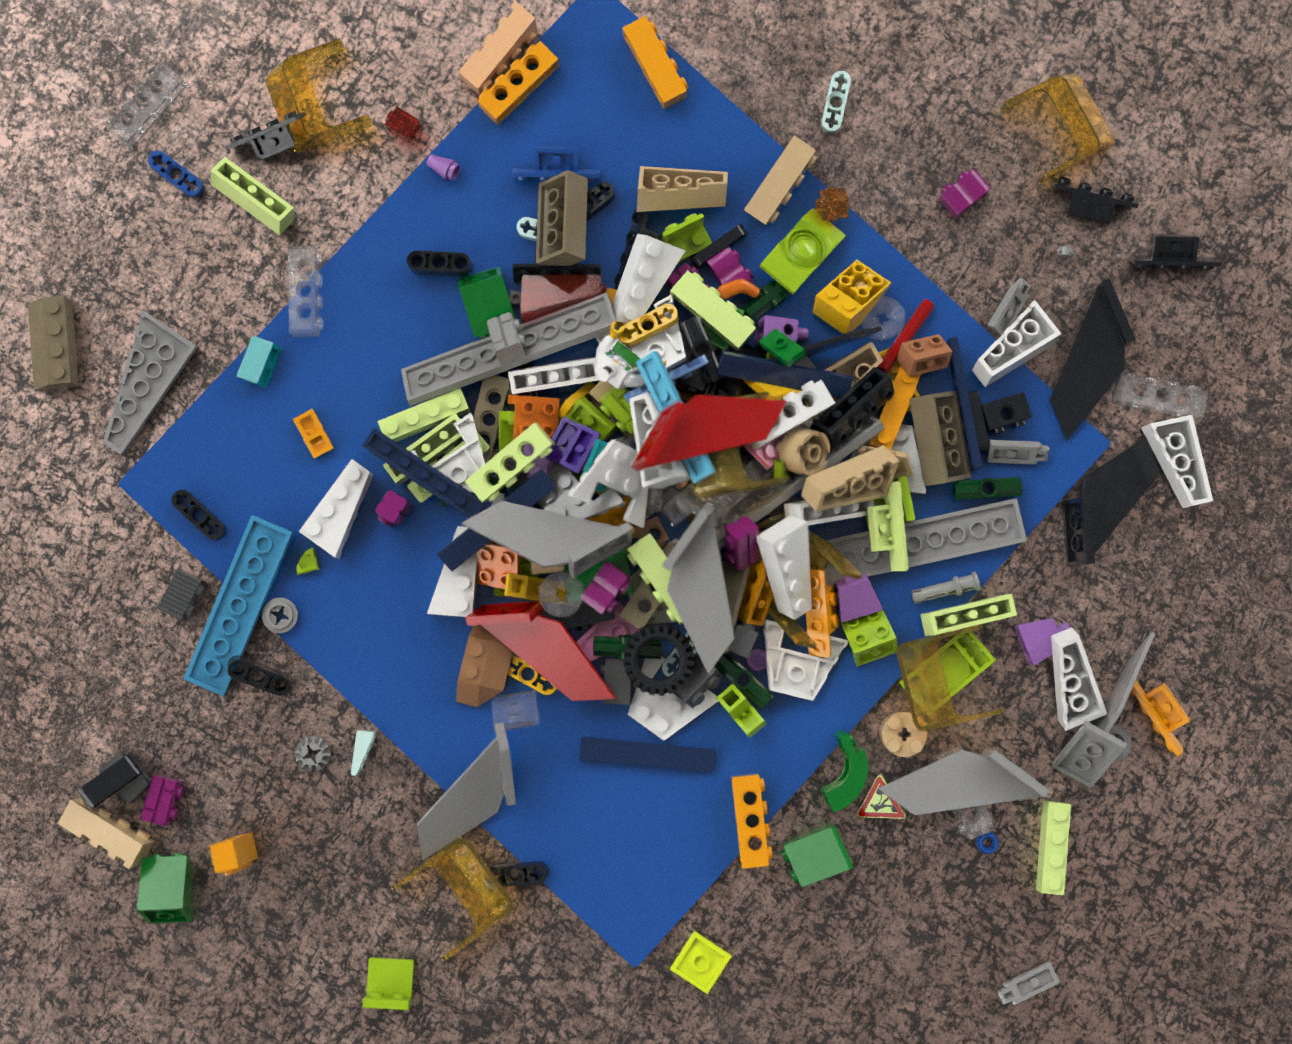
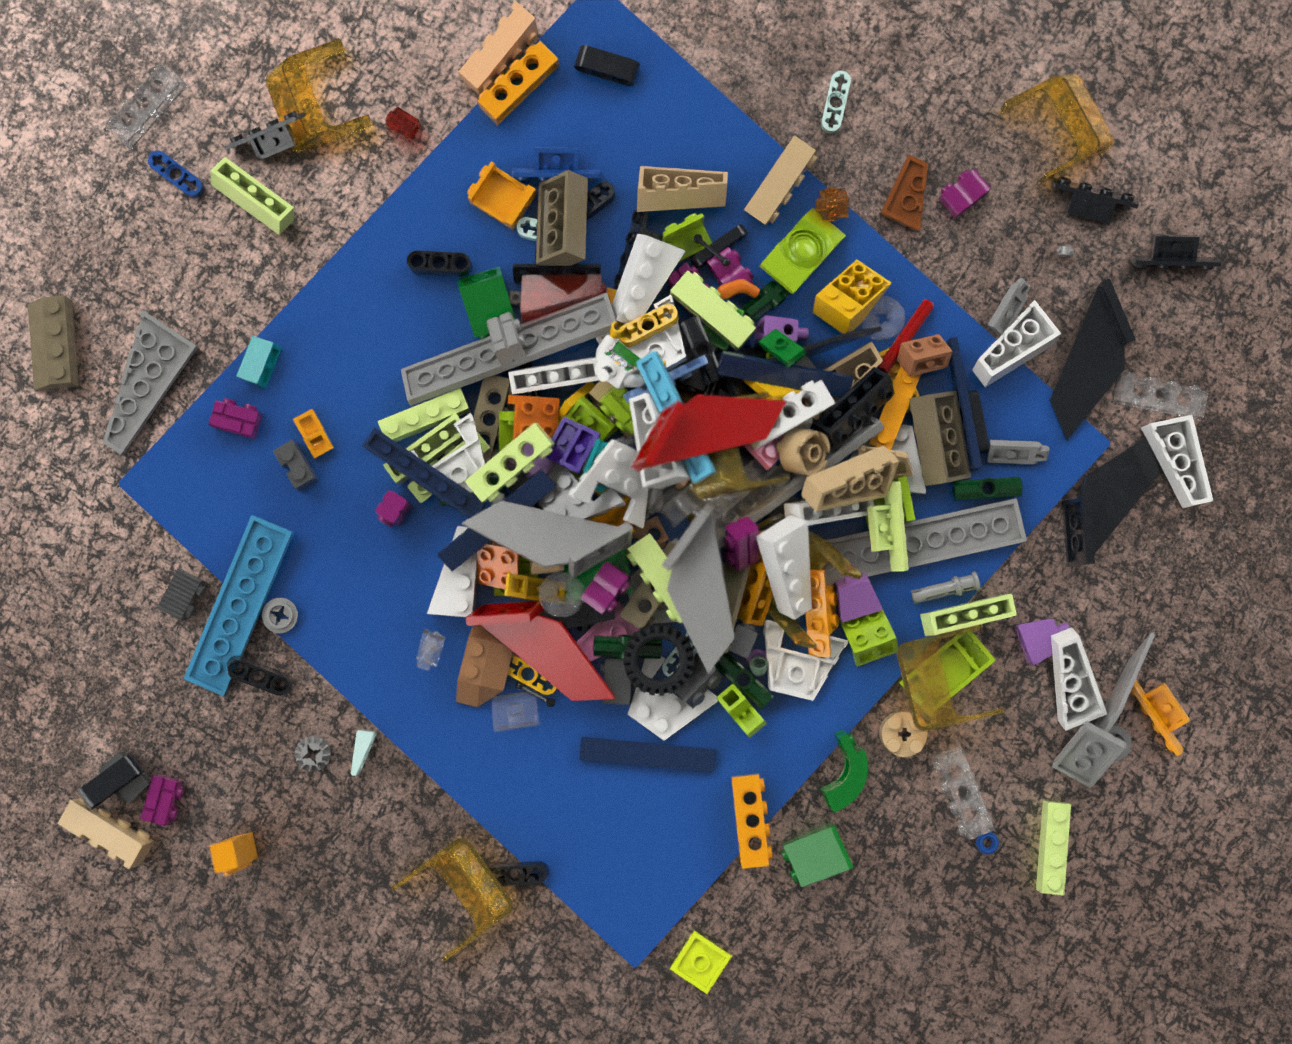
(166, 889): slope -> none
(191, 499): black beam -> none
(236, 419): none -> magenta brick
(292, 457): none -> dark grey brick
(297, 258): clear brick -> none
(308, 562): lime tile -> none
(336, 512): white wedge -> none
(389, 983): lime bracket -> none
(430, 649): none -> clear hips
(444, 167): medium lavender cone -> none
(470, 798): light grey piece -> none
(501, 195): none -> light orange panel
(550, 702): none -> black hinge
(606, 65): none -> black beam
(655, 62): light orange brick -> none
(698, 240): none -> black hinge
(758, 666): none -> sand green hinge
(779, 469): lime arm -> none
(879, 804): piece -> none
(907, 194): none -> dark orange wing
(963, 782): light grey piece -> none
(1015, 404): black brick -> none
(1028, 984): light grey hinge -> none

